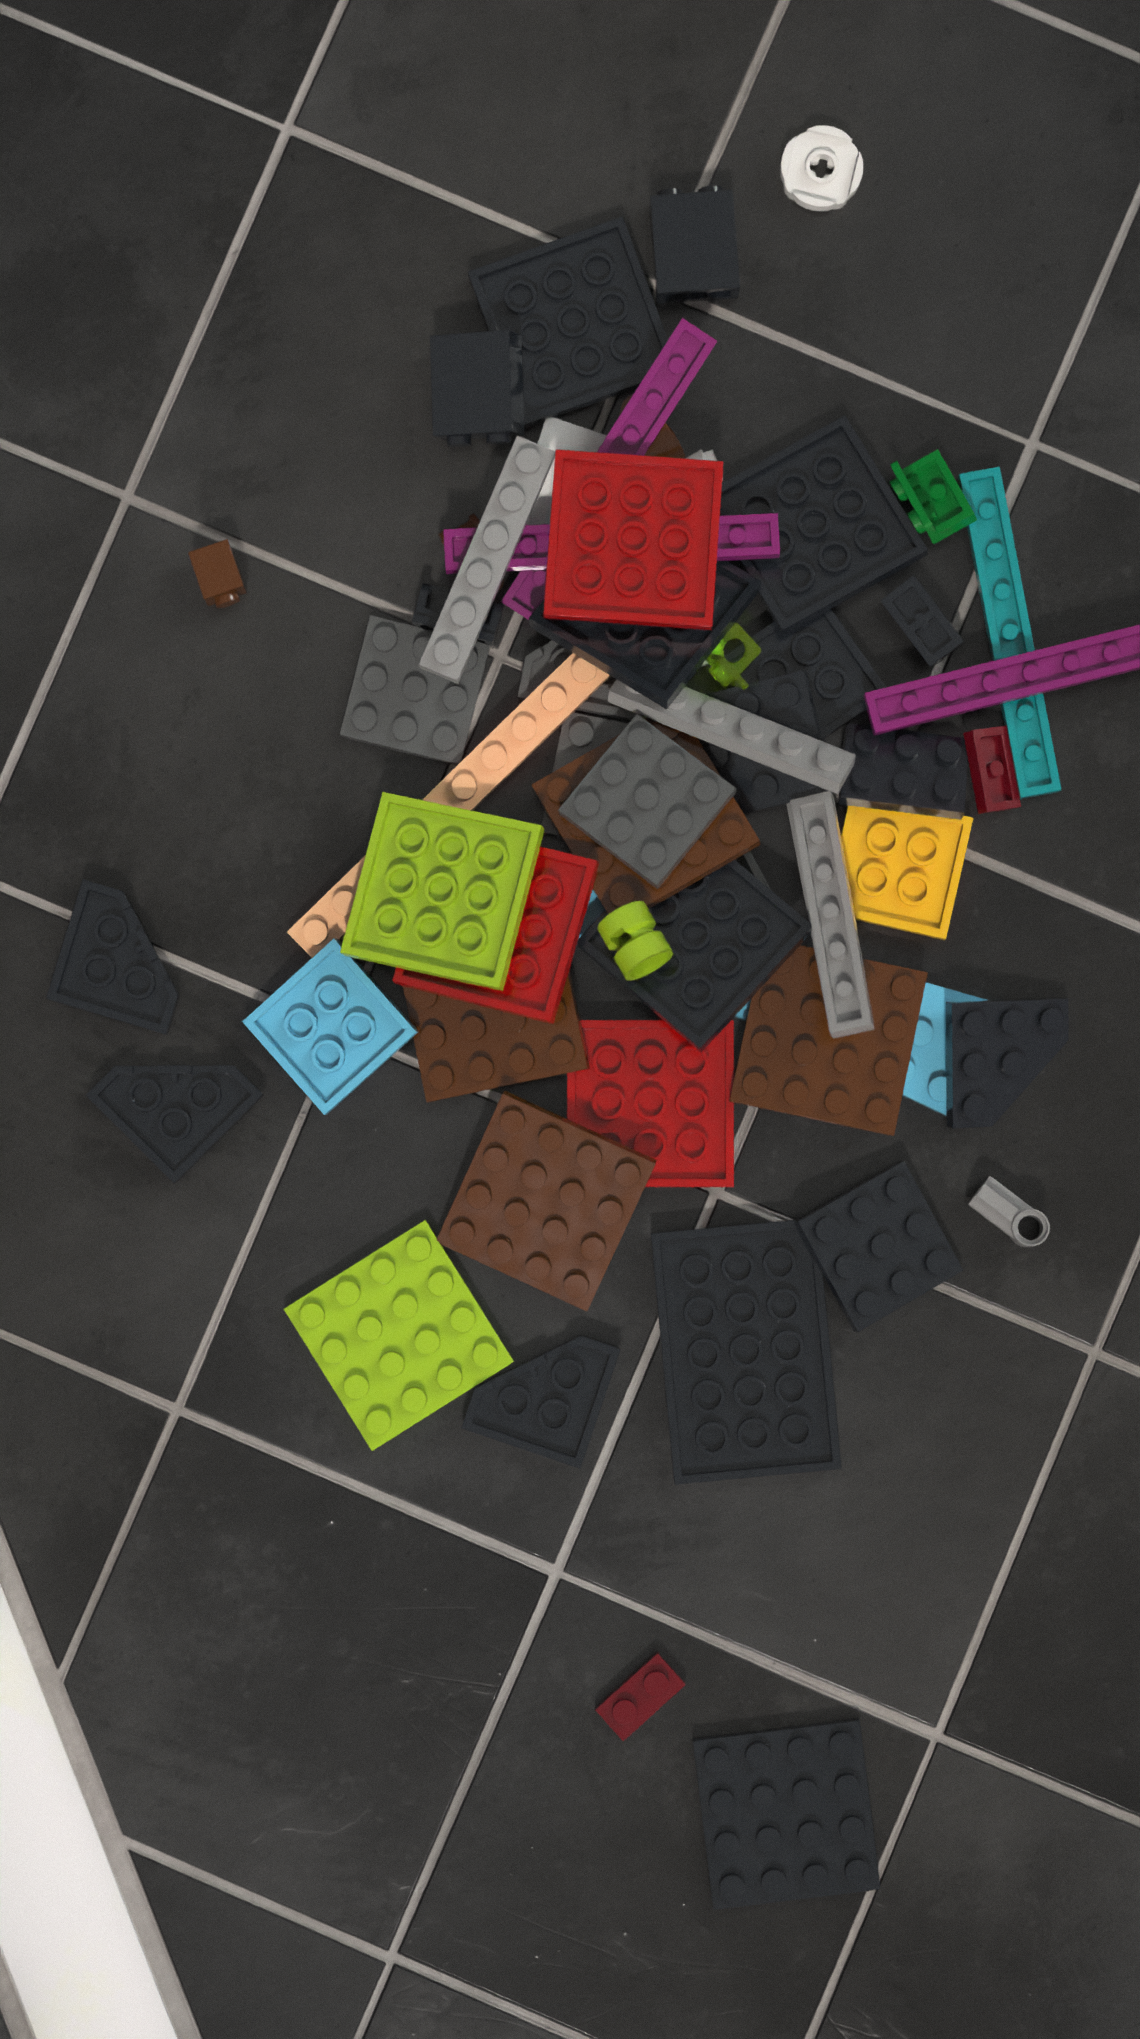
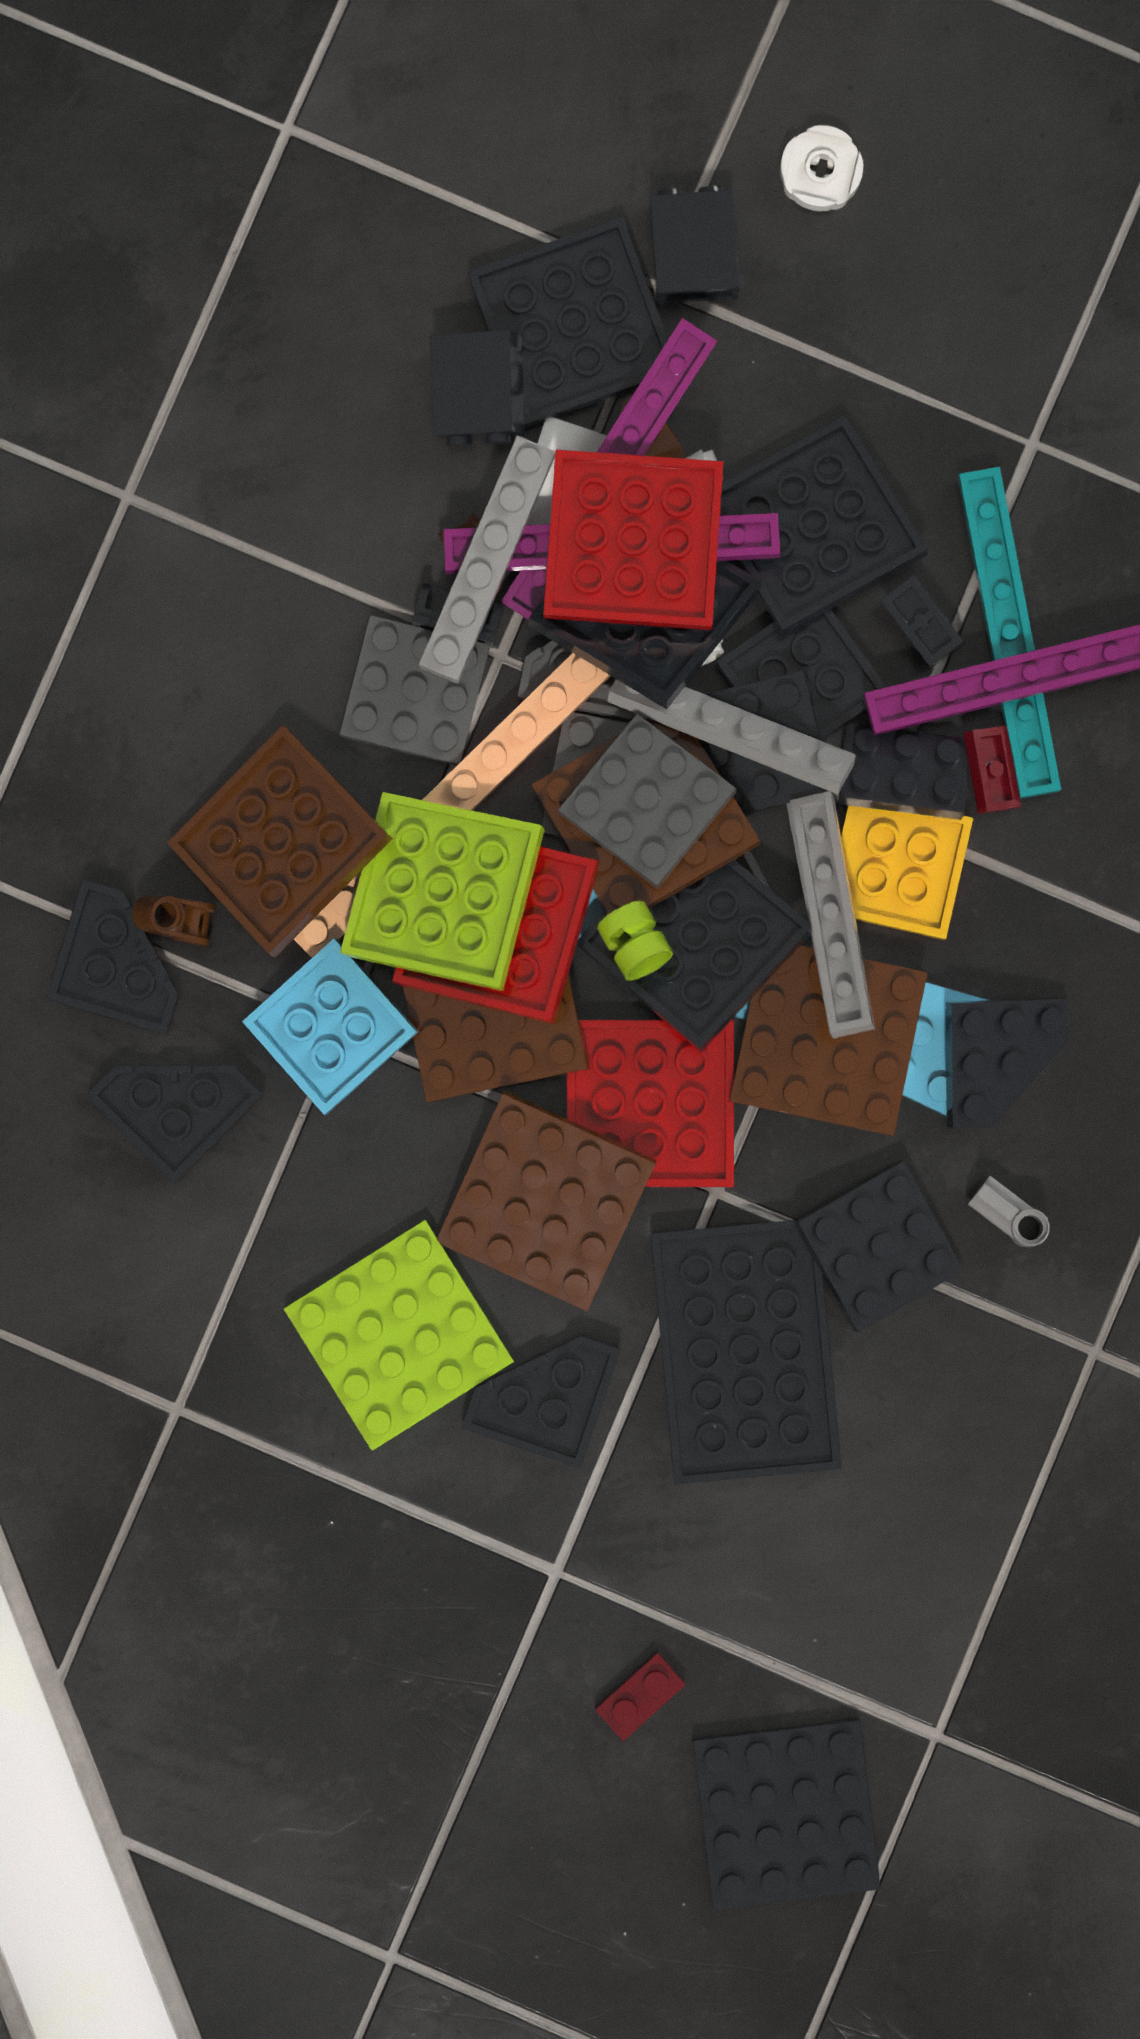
(180, 918): none -> reddish brown piece
(218, 574): reddish brown brick -> none
(279, 841): none -> reddish brown plate
(728, 672): clear neon green bracket -> none
(934, 495): green bracket -> none

